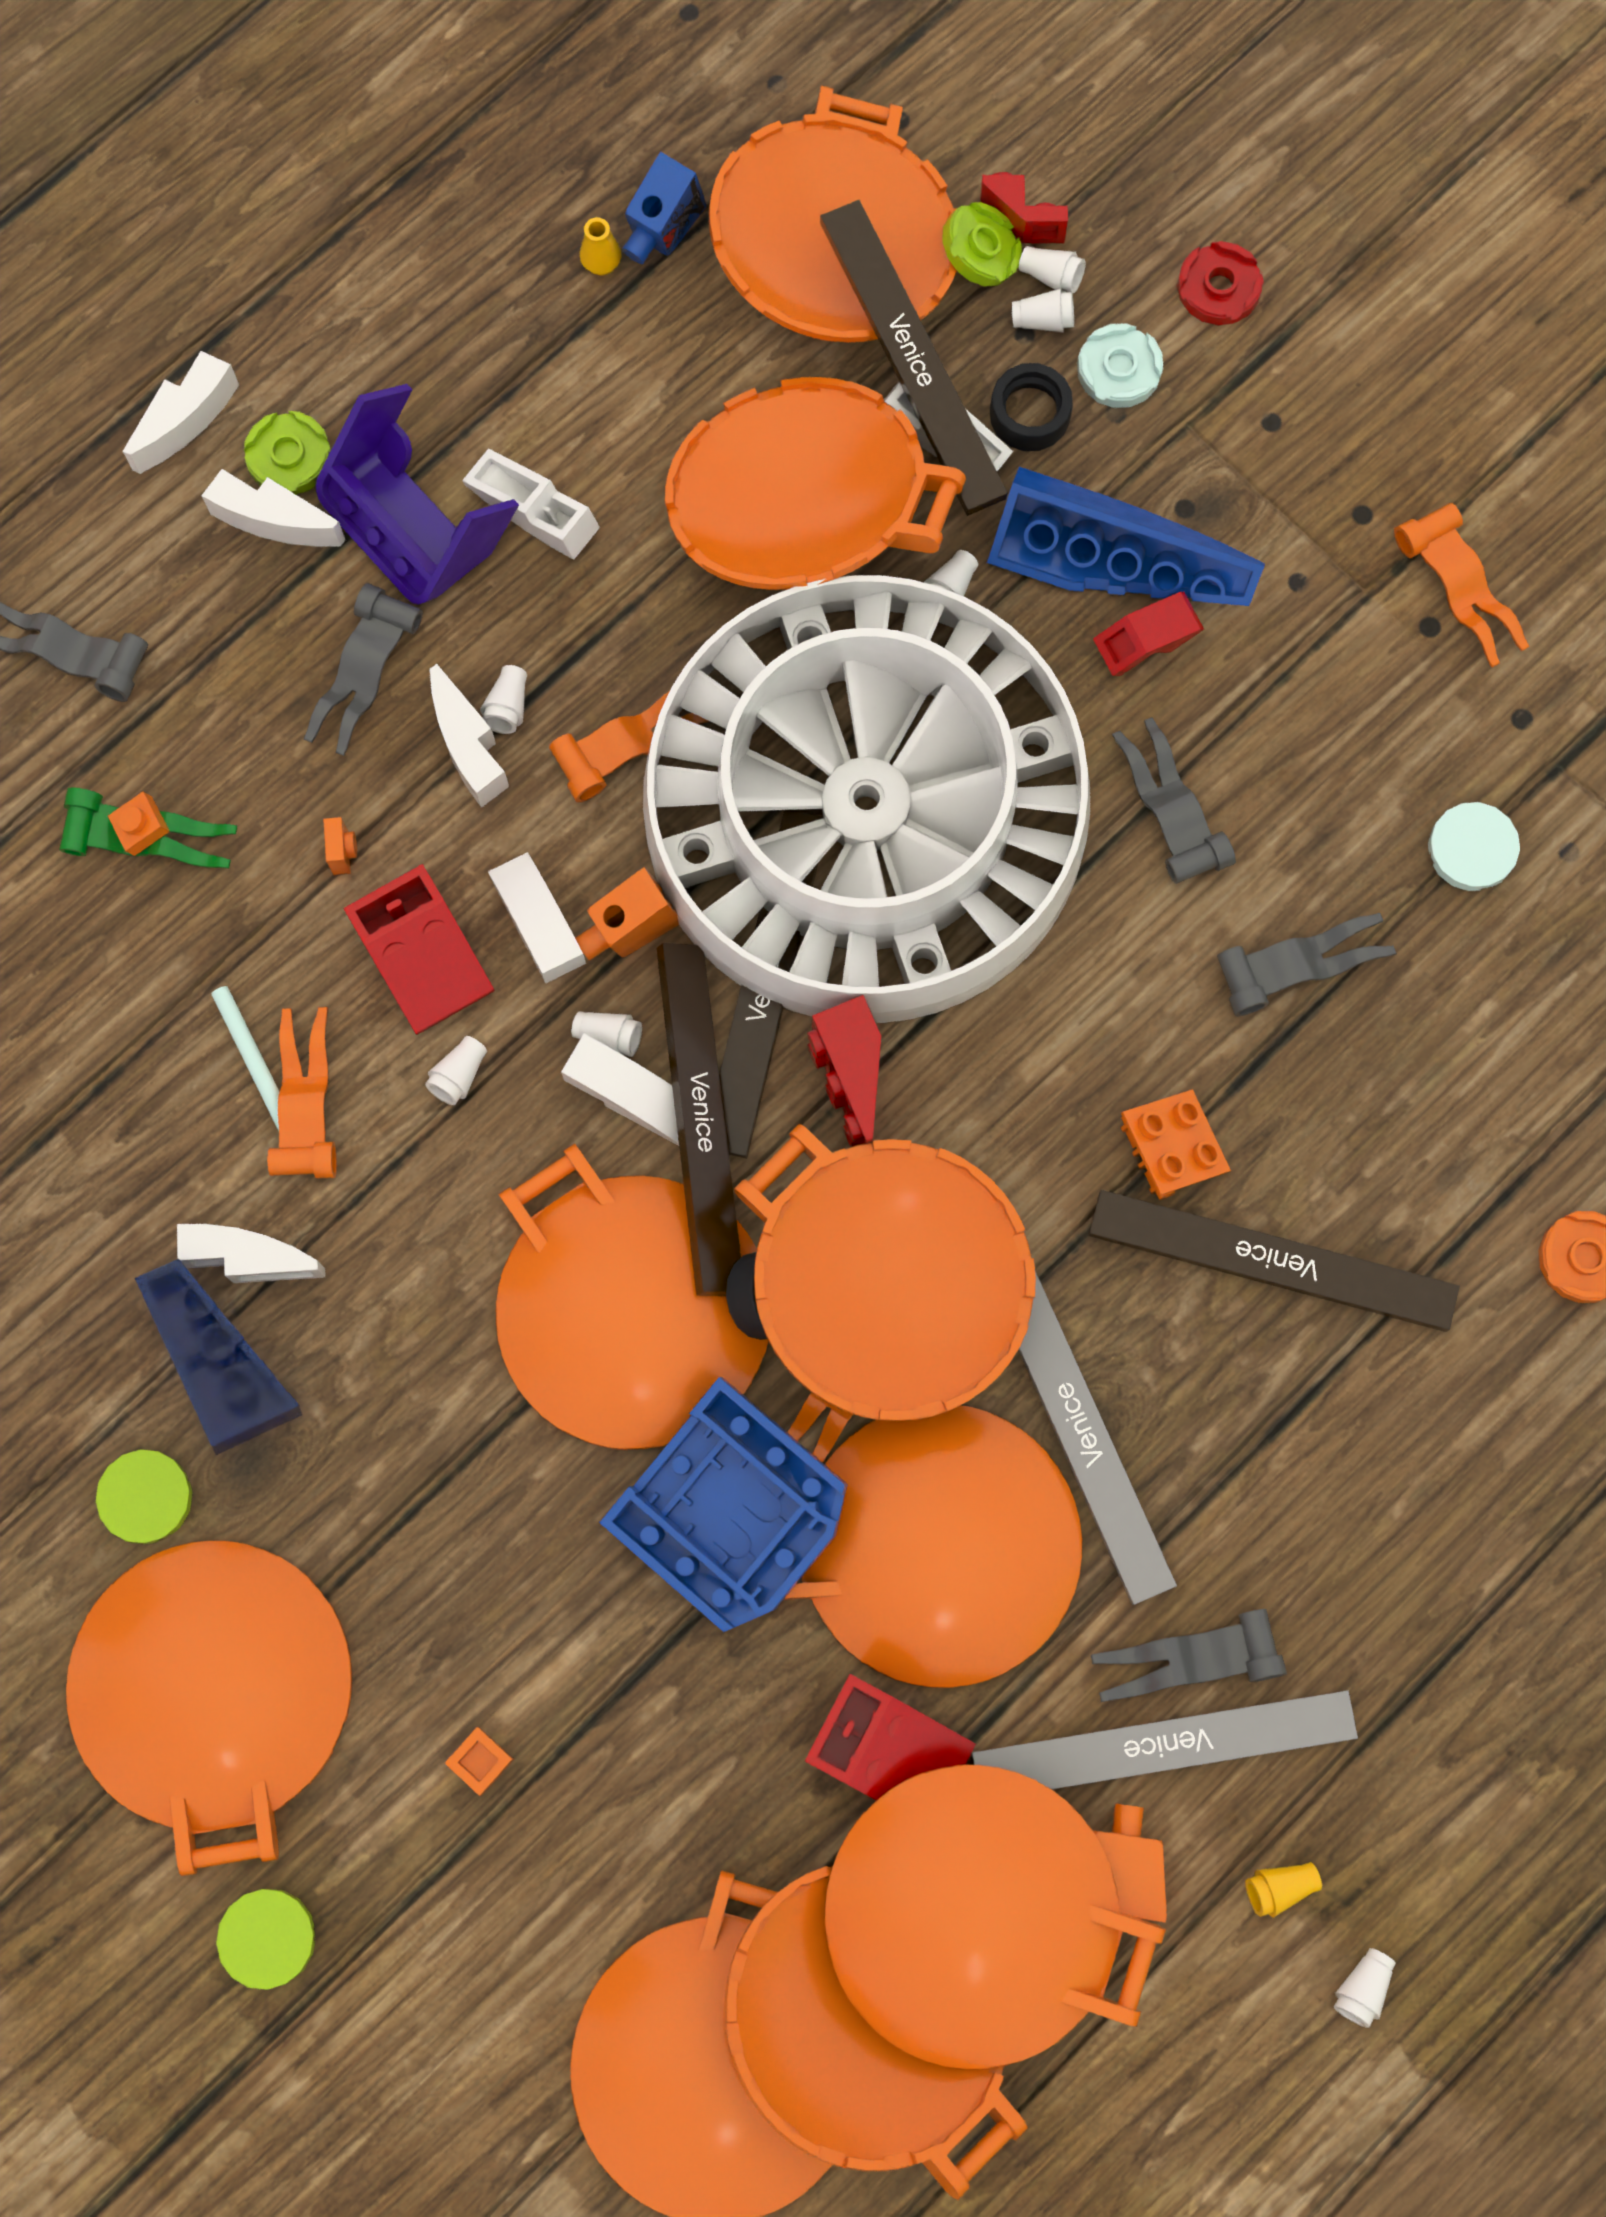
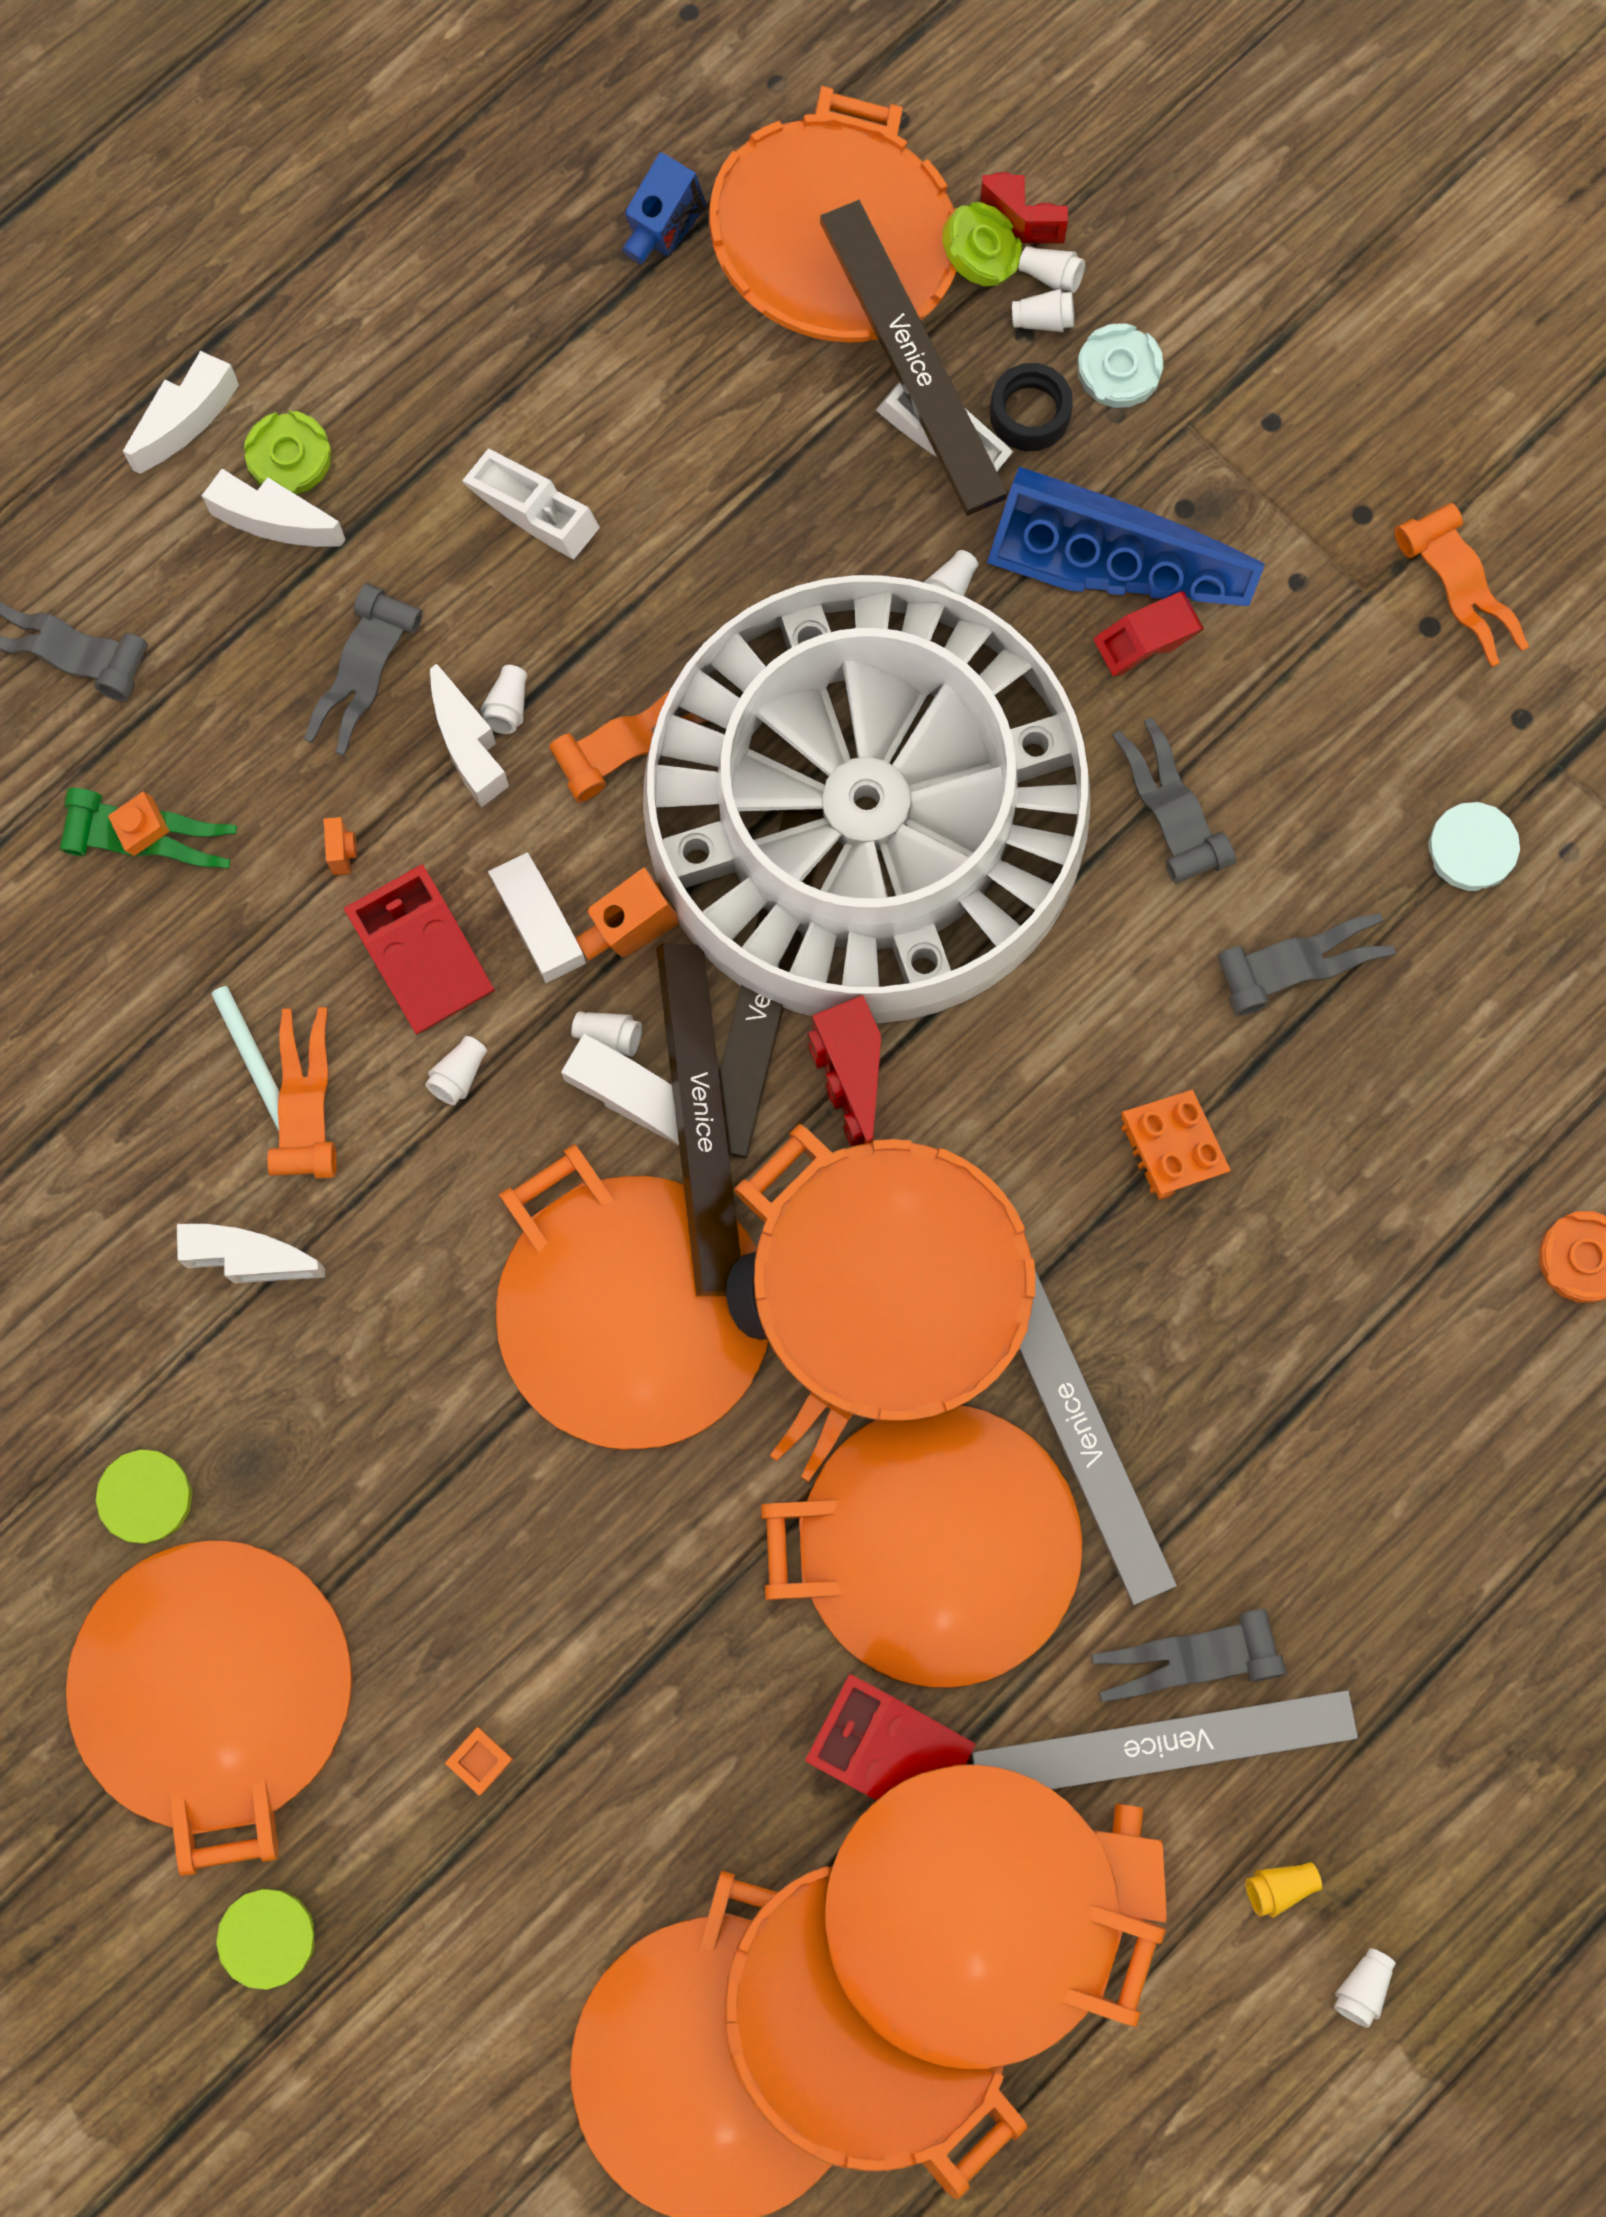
(220, 1371): clear blue wedge -> none
(387, 511): dark purple windscreen -> none
(599, 248): yellow cone -> none
(730, 1510): blue wedge -> none
(803, 485): orange dish -> none
(1216, 305): red tile -> none
(1274, 1261): dark brown tile -> none

